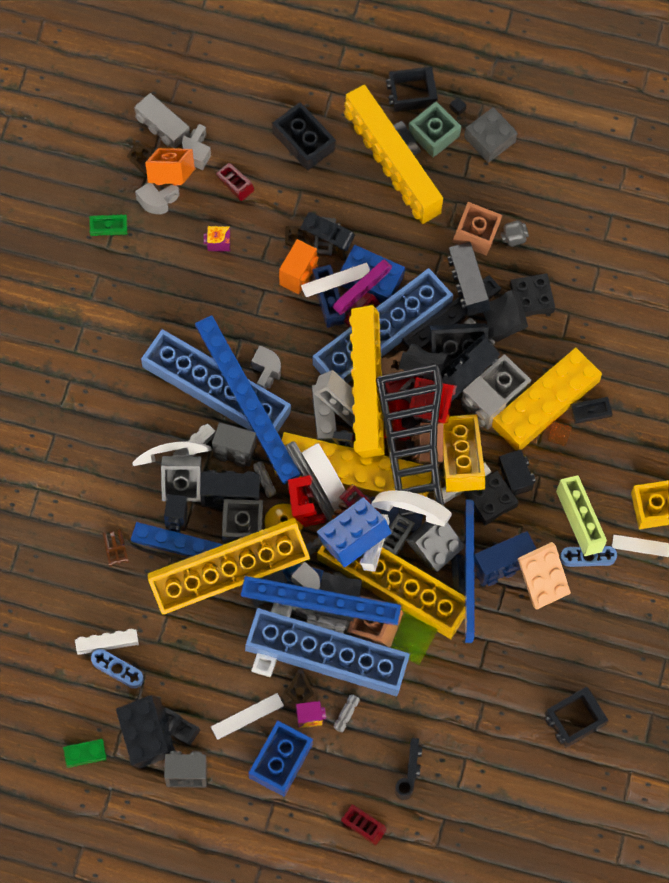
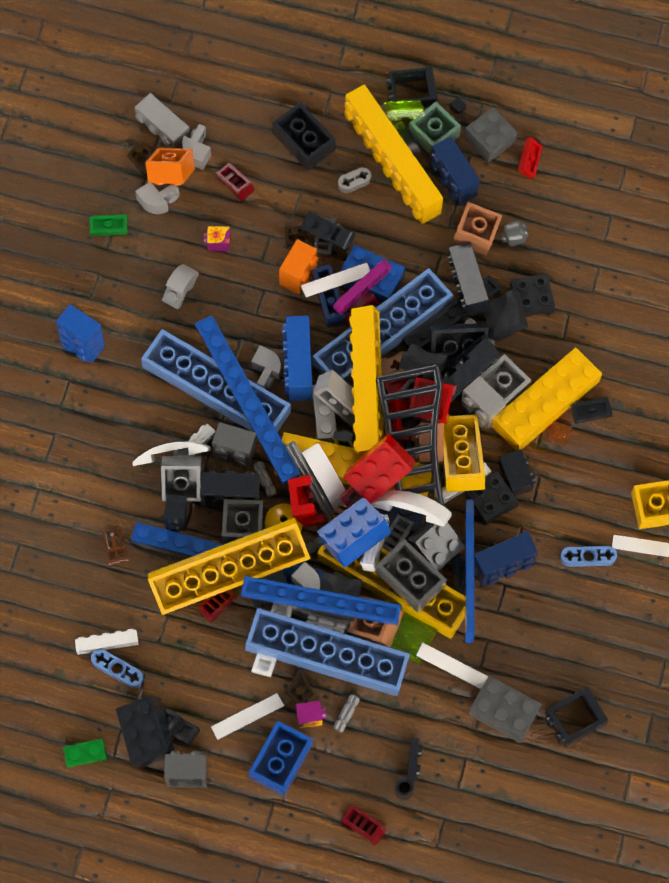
(80, 334): none -> blue brick
(178, 284): none -> light grey brick
(210, 617): none -> dark red slope
(297, 358): none -> blue brick
(354, 180): none -> light grey beam
(379, 469): none -> red brick
(409, 109): none -> clear neon green plate
(411, 575): none -> dark grey brick
(452, 666): none -> white sticker
(454, 171): none -> dark blue brick
(504, 709): none -> dark grey brick
(530, 158): none -> red plate
(544, 575): light nougat plate -> none
(581, 515): yellowish green brick -> none

